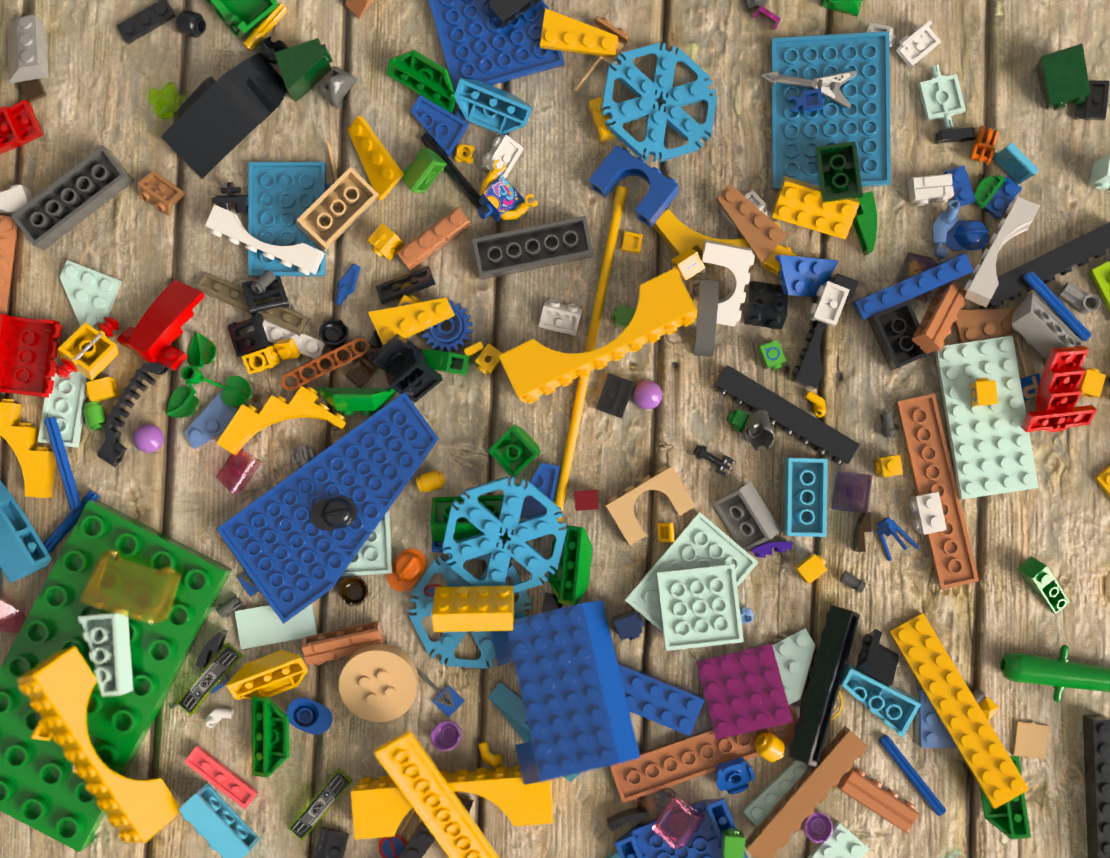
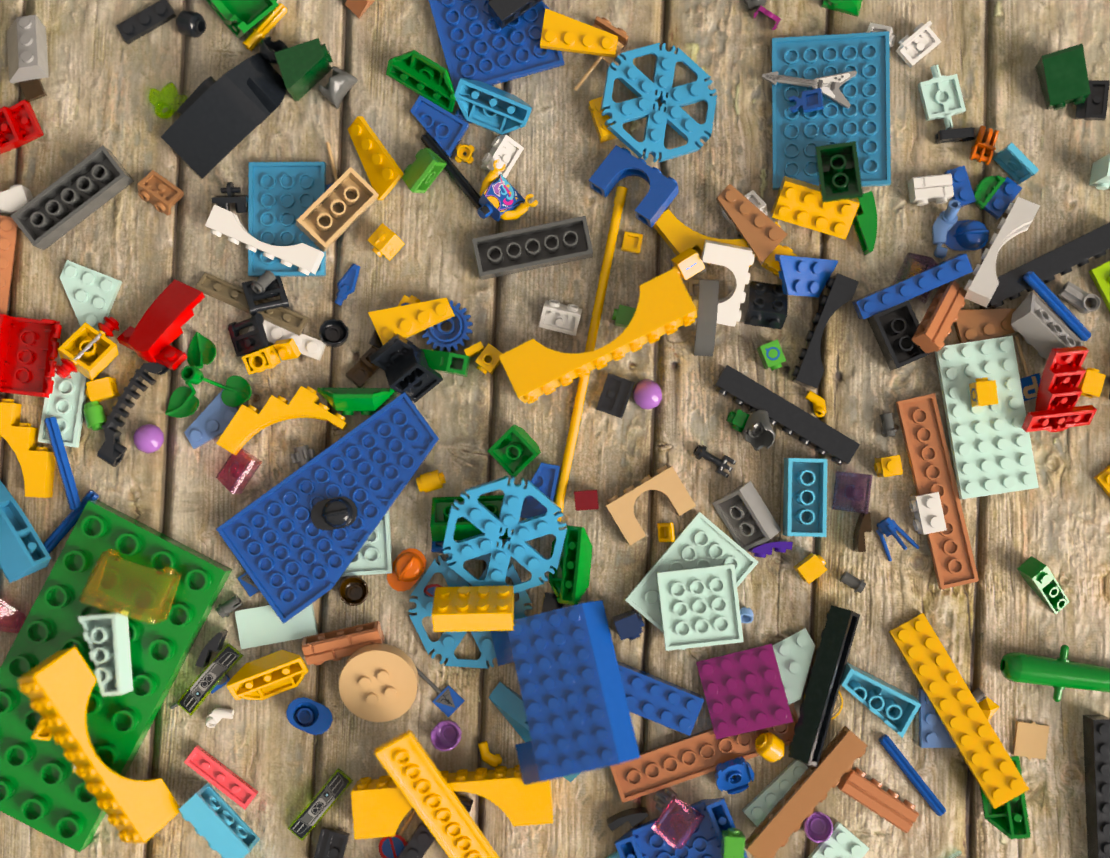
(269, 736): green wedge -> none
(318, 370): dark orange beam -> none
(405, 285): black plate -> none
(434, 238): nougat brick -> none
(829, 303): white bracket -> none
(876, 659): black bracket -> none

